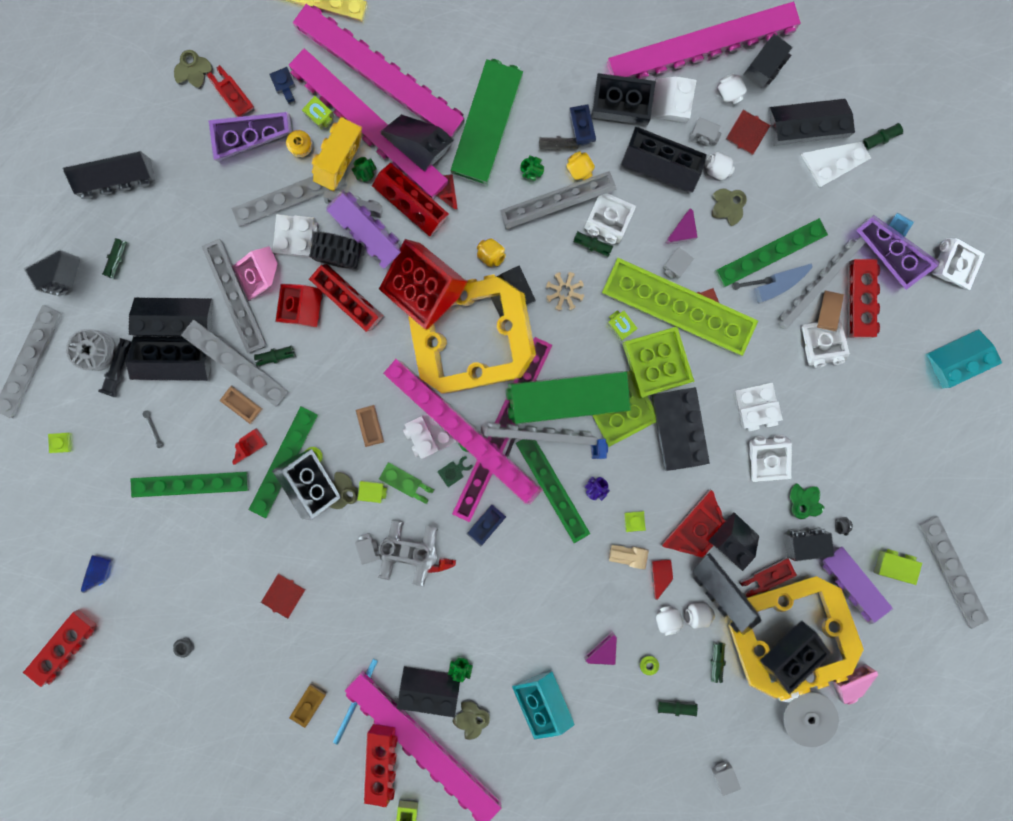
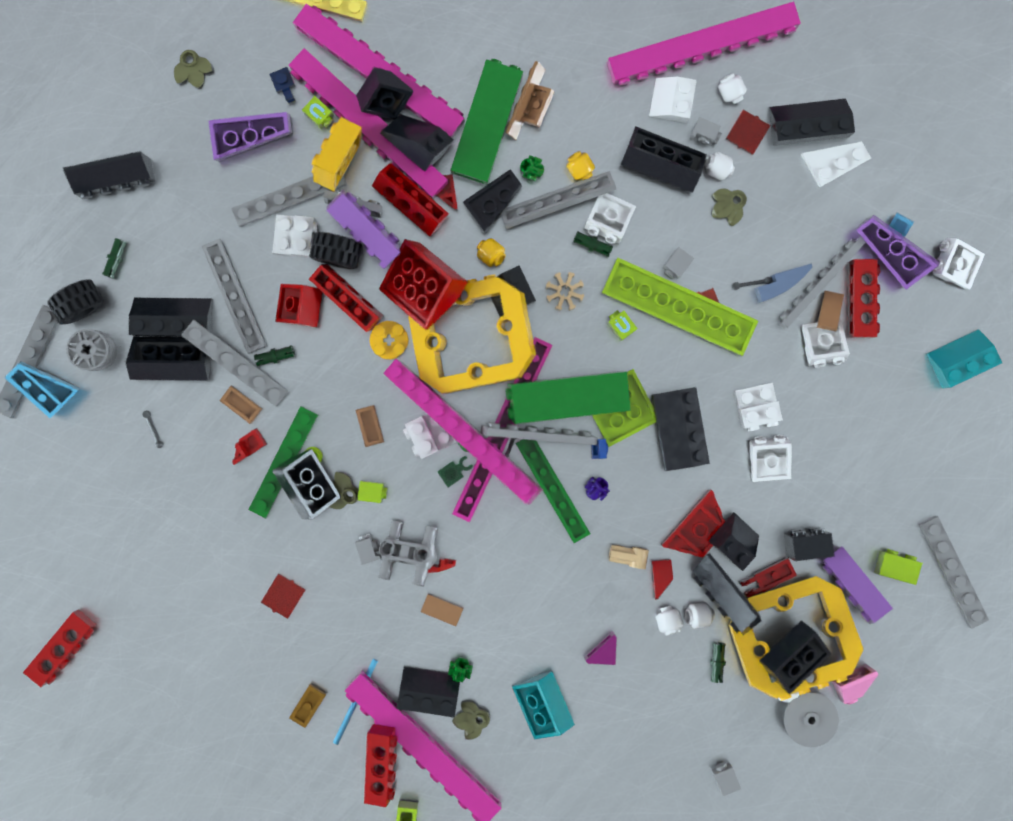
(41, 388): none -> medium azure wedge
(54, 273): black slope -> none
(59, 442): lime plate -> none
(75, 301): none -> black tyre
(95, 573): clear blue slope -> none
(112, 377): black pin -> none
(177, 648): dark grey plate -> none
(189, 484): green plate -> none
(231, 93): red hinge -> none
(256, 271): bright pink slope -> none
(297, 149): yellow head -> none
(364, 168): green gear -> none
(383, 94): none -> black slope
(396, 348): none -> yellow plate
(404, 482): bright green hinge -> none
(442, 609): none -> medium nougat tile
(486, 525): dark blue plate -> none
(492, 199): none -> black wing
(531, 104): none -> medium nougat bracket
(558, 143): clear smoke pin -> none
(582, 124): dark blue plate -> none
(623, 99): black slope -> none
(634, 521): lime plate -> none
(649, 659): lime plate -> none
(658, 362): lime plate -> none
(677, 708): dark green pin -> none
(684, 230): magenta slope -> none
(771, 57): black brick -> none
(772, 252): green plate -> none
(808, 499): green plate -> none
(844, 526): dark grey plate -> none
(883, 136): dark green pin -> none

